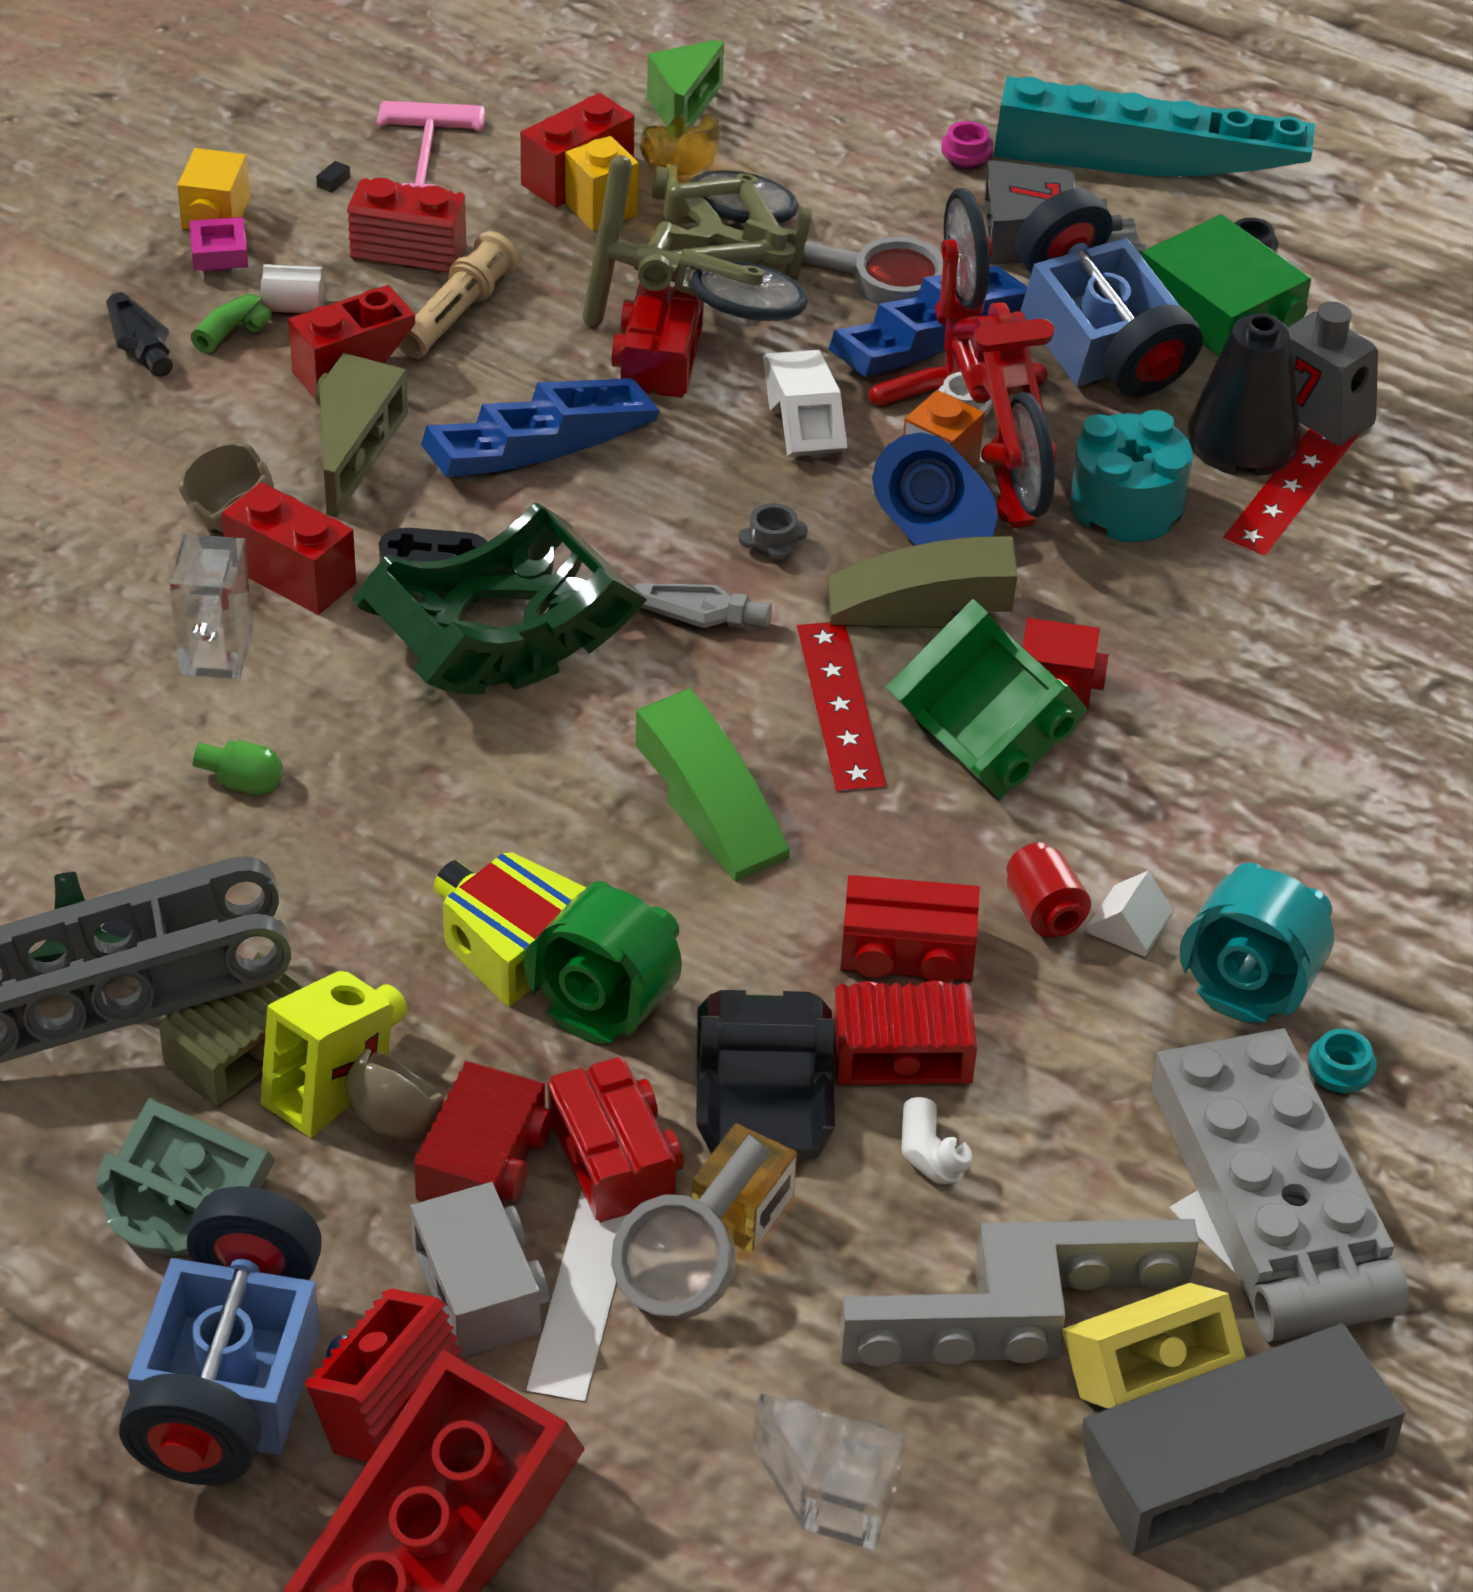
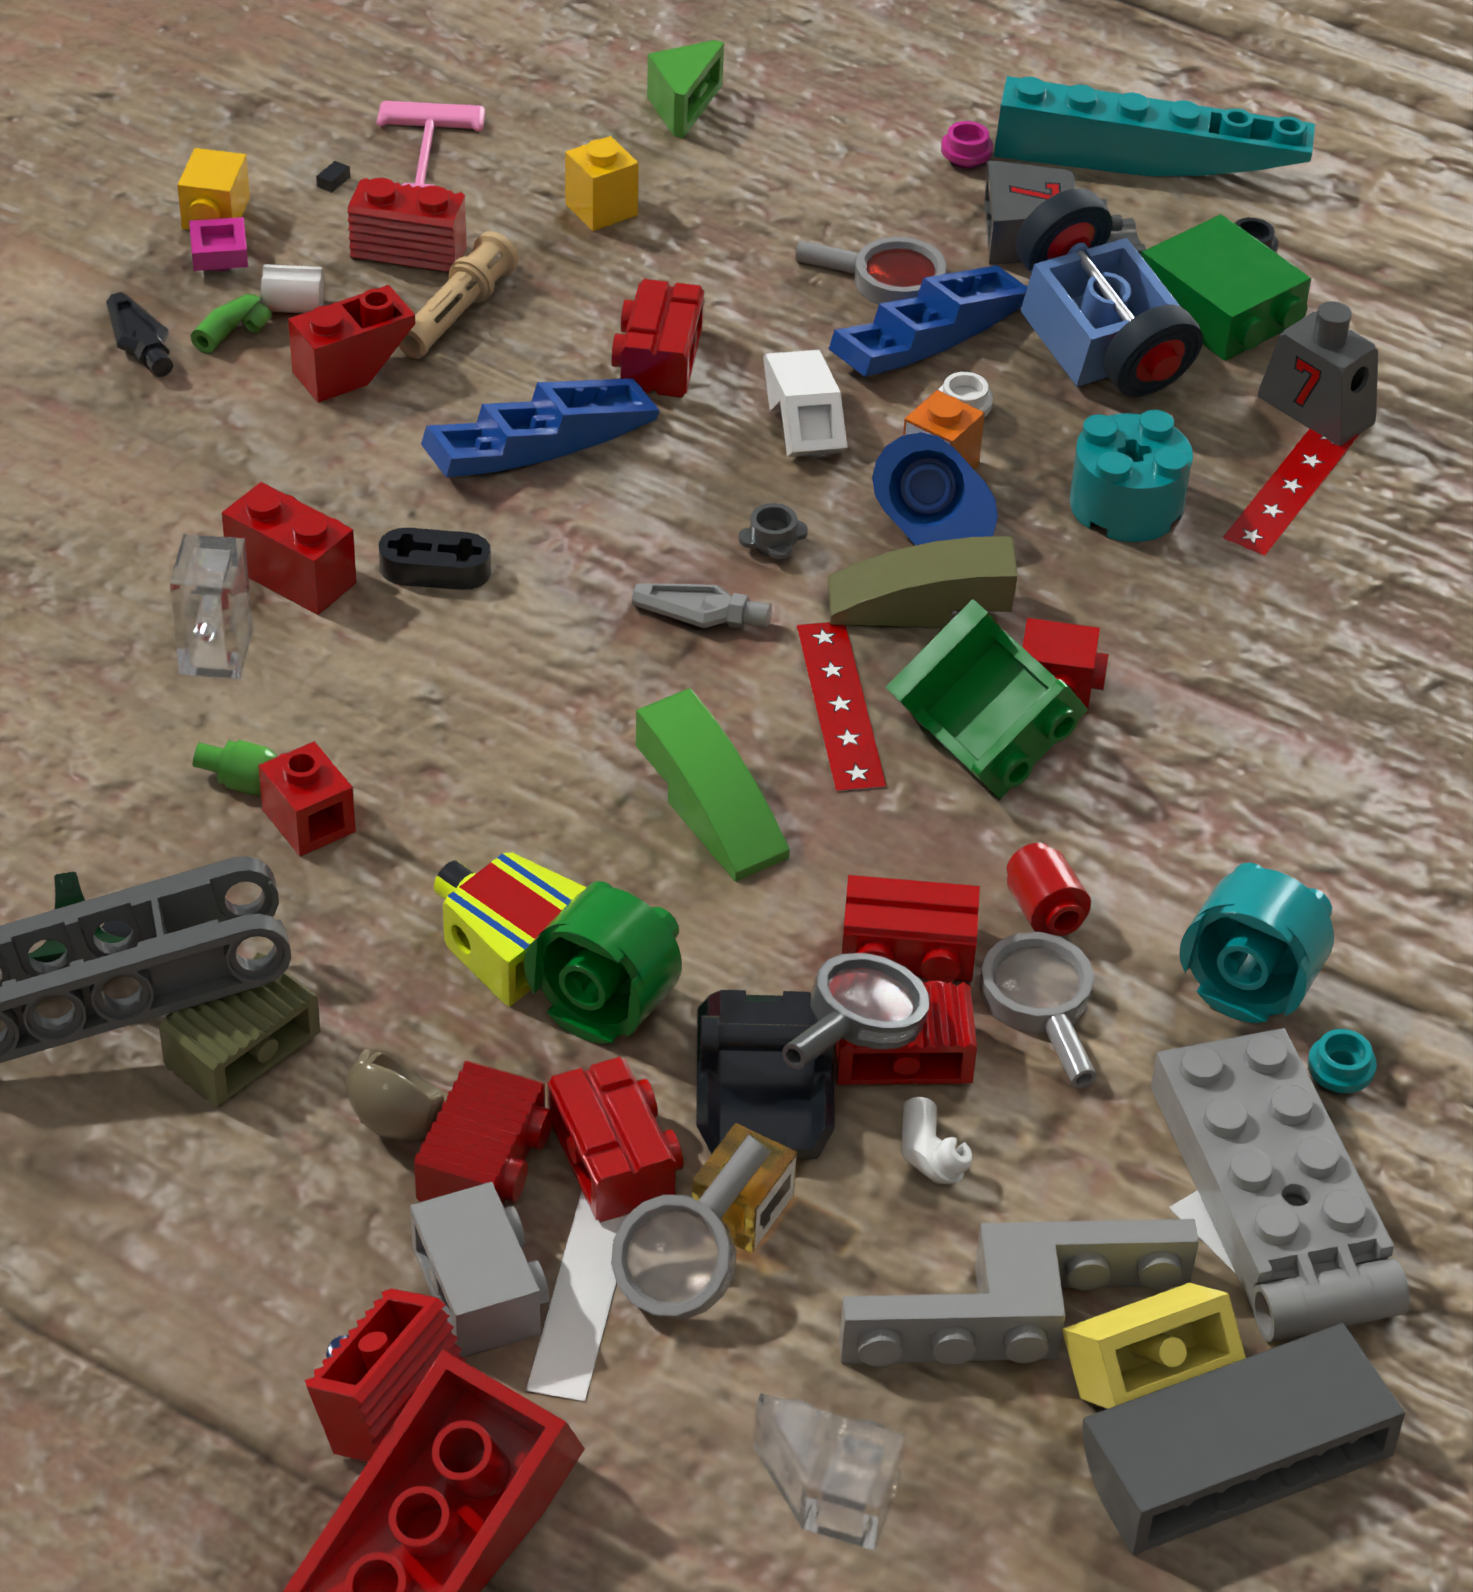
(167, 1172): sand green slope -> none
(220, 479): dark tan hair -> none
(226, 1340): brick -> none
(307, 798): none -> red brick
(315, 1041): neon yellow torso -> none
(360, 413): olive slope -> none
(464, 657): dark green fence -> none
(546, 142): red brick -> none
(681, 145): clear yellow hair -> none
(731, 277): olive piece -> none
(862, 1002): none -> dark grey piece
(994, 363): red piece -> none
(1042, 987): none -> light grey piece
(1132, 914): white slope -> none
(1249, 401): black cone -> none

